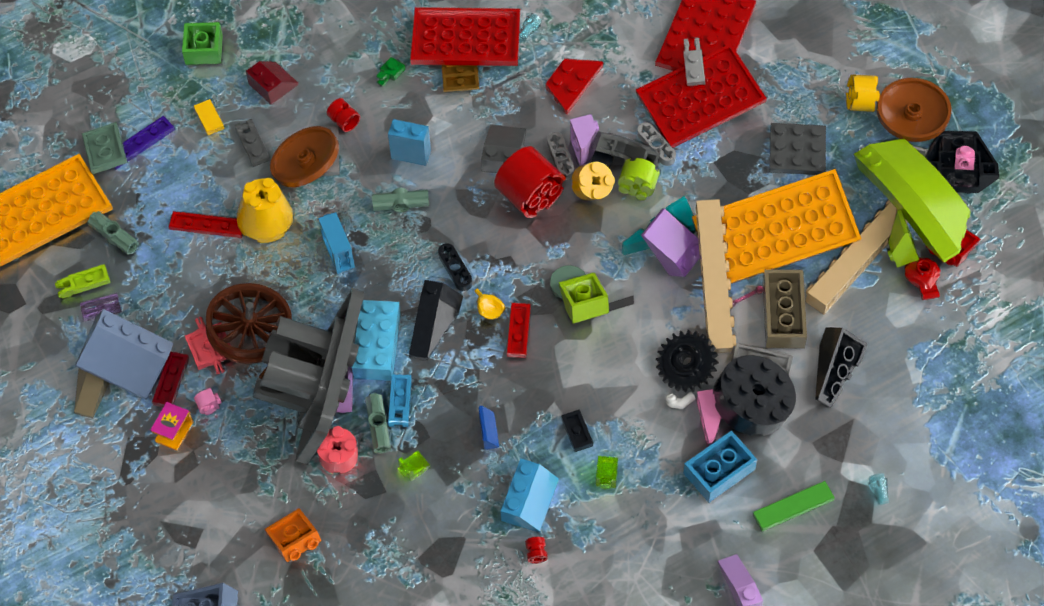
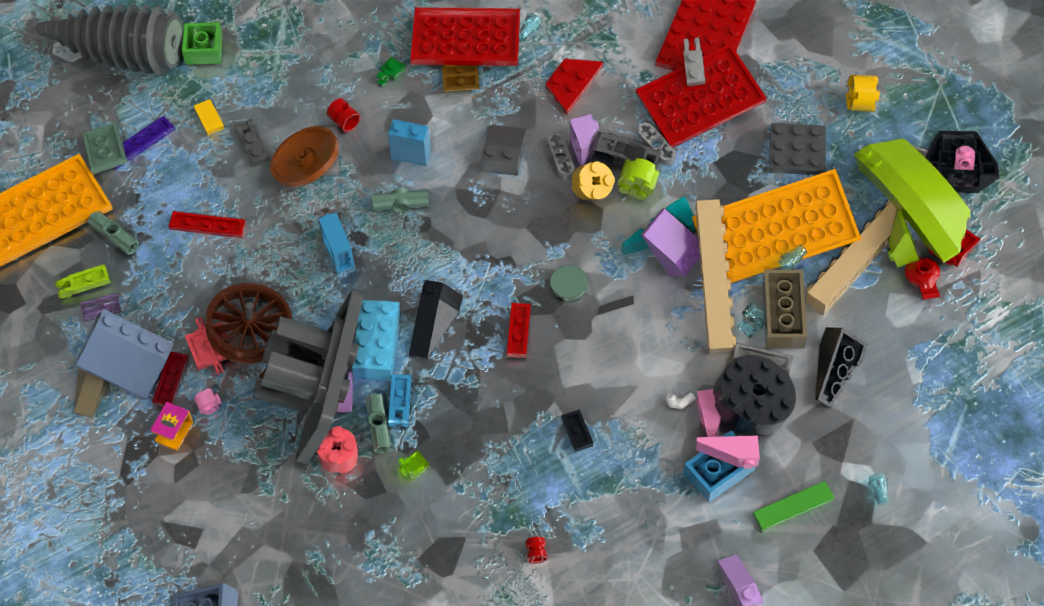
(122, 37): none -> dark grey cone
(264, 211): yellow cone -> none
(270, 80): dark red slope -> none
(293, 535): orange plate -> none
(455, 259): black beam -> none
(488, 428): blue slope -> none
(489, 305): yellow piece -> none
(529, 181): red brick -> none
(529, 496): dark azure slope -> none
(584, 297): lime slope -> none
(606, 472): clear neon green brick -> none
(693, 373): black gear -> none
(735, 450): none -> bright pink slope
(752, 320): none -> clear light blue leg
(759, 289): clear pink hinge -> none
(792, 258): none -> clear light blue cone
(914, 109): dark orange dish -> none

